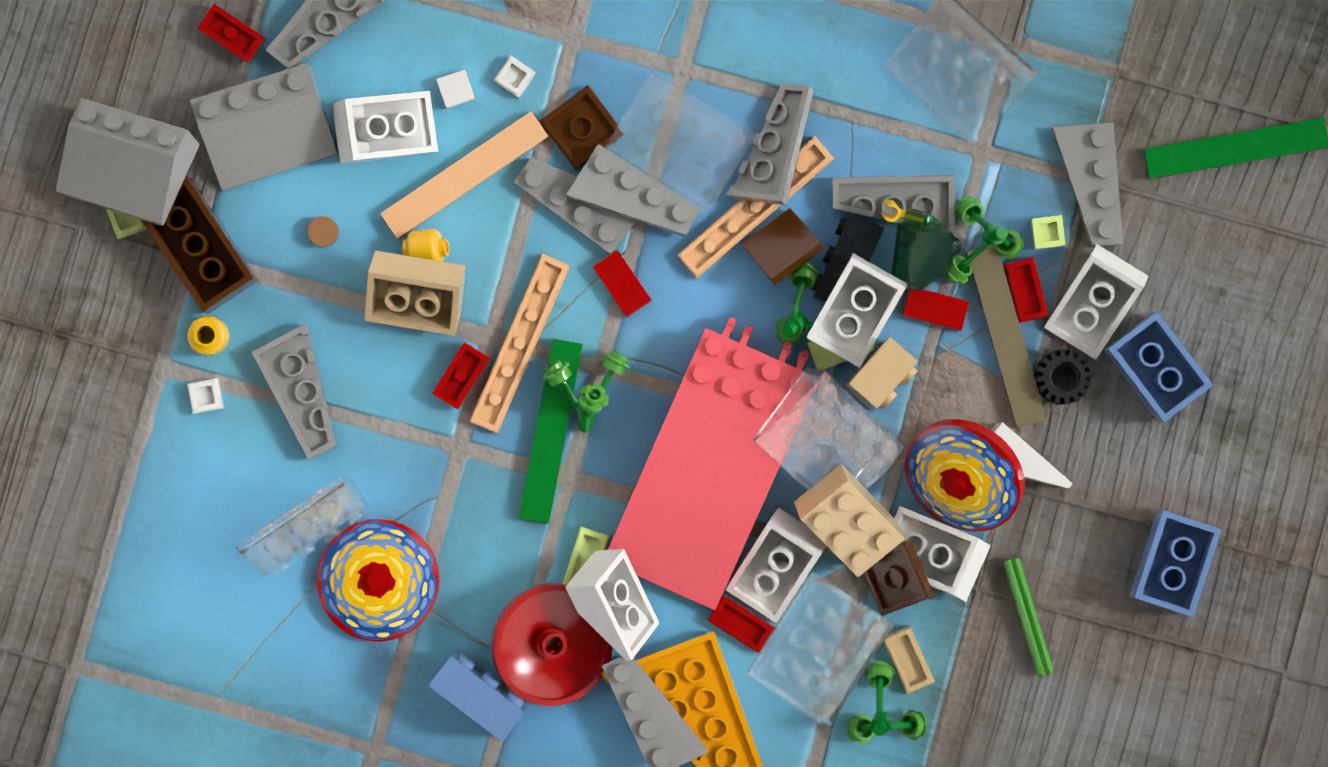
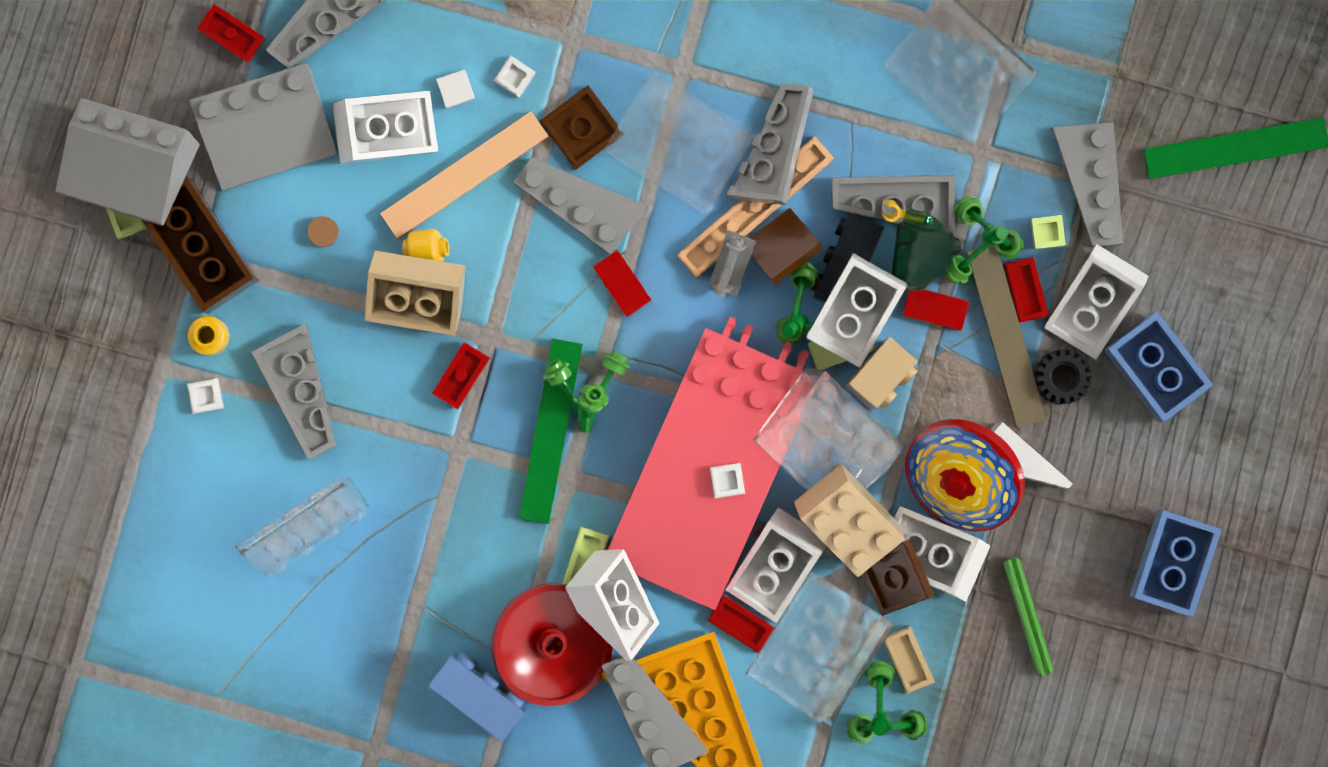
(378, 580): dish -> none
(519, 343): light nougat tile -> none
(623, 189): light grey wing -> none
(727, 480): none -> white tile
(731, 264): none -> light grey hinge

